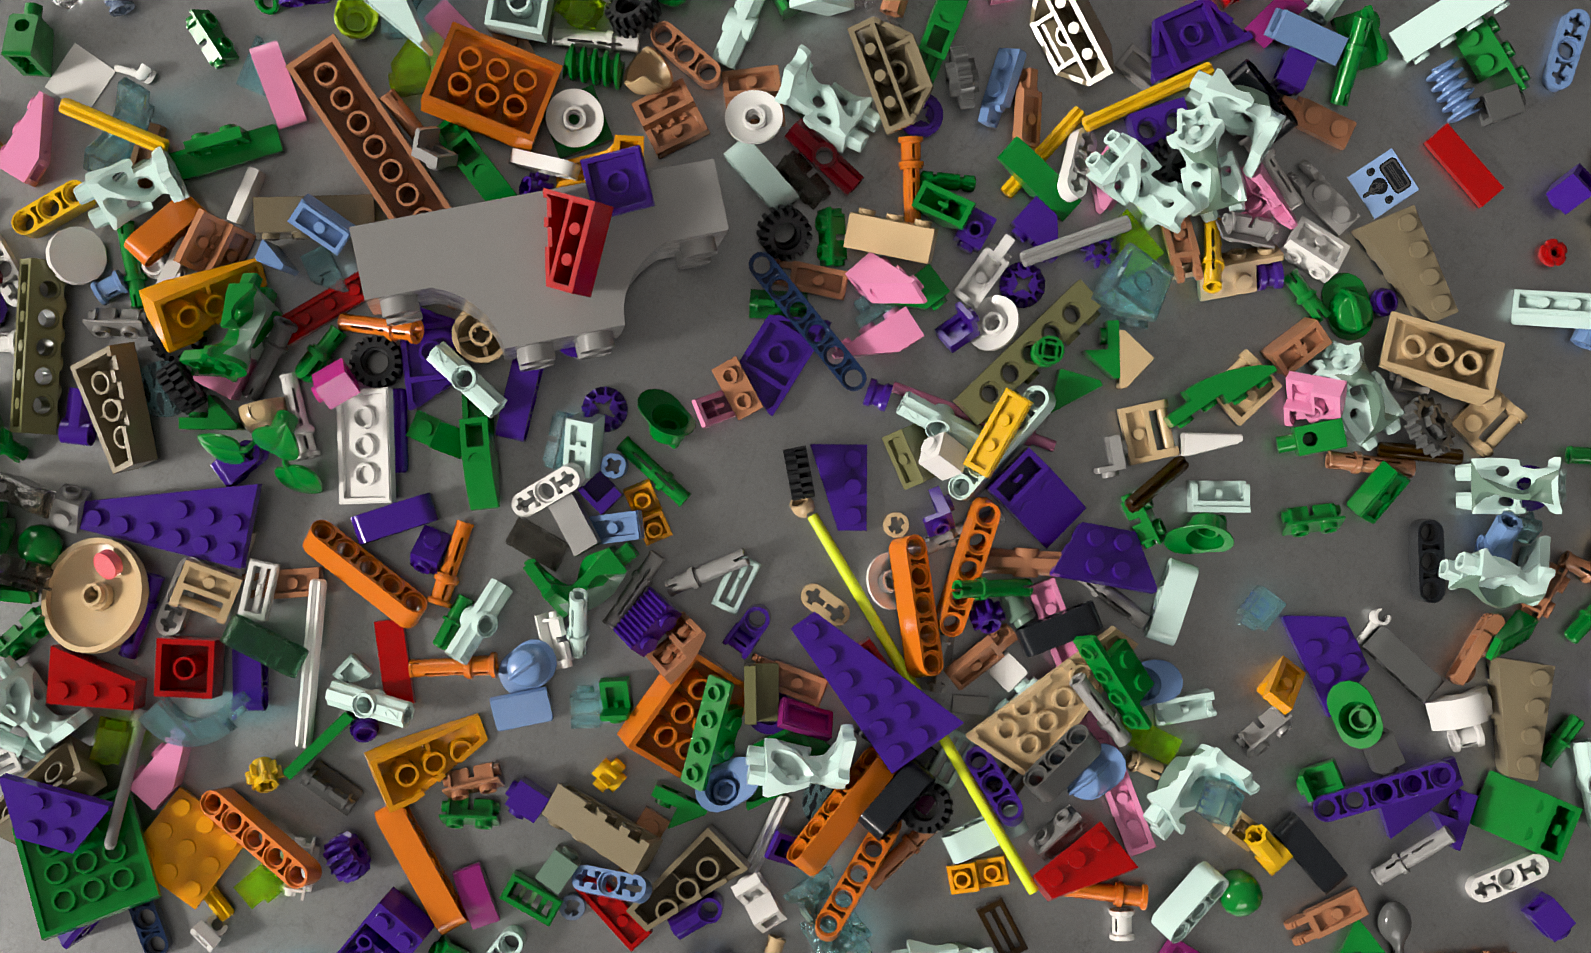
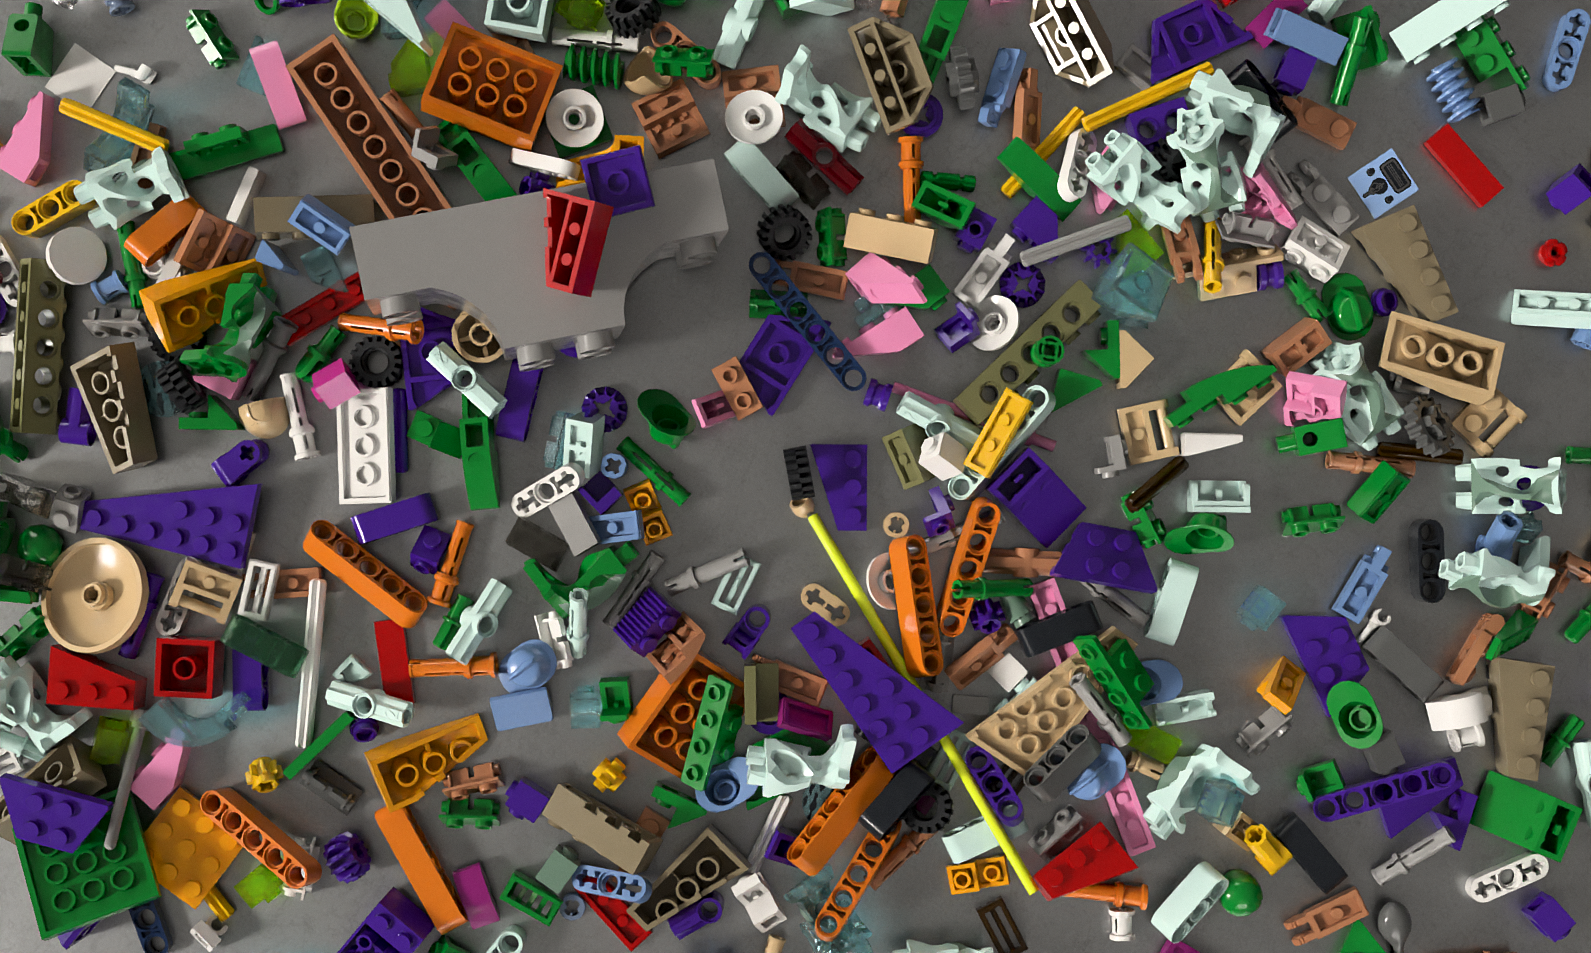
(108, 564): coral tile -> none
(276, 439): green plant -> none
(671, 59): none -> green hinge
(1363, 585): none -> medium blue hinge

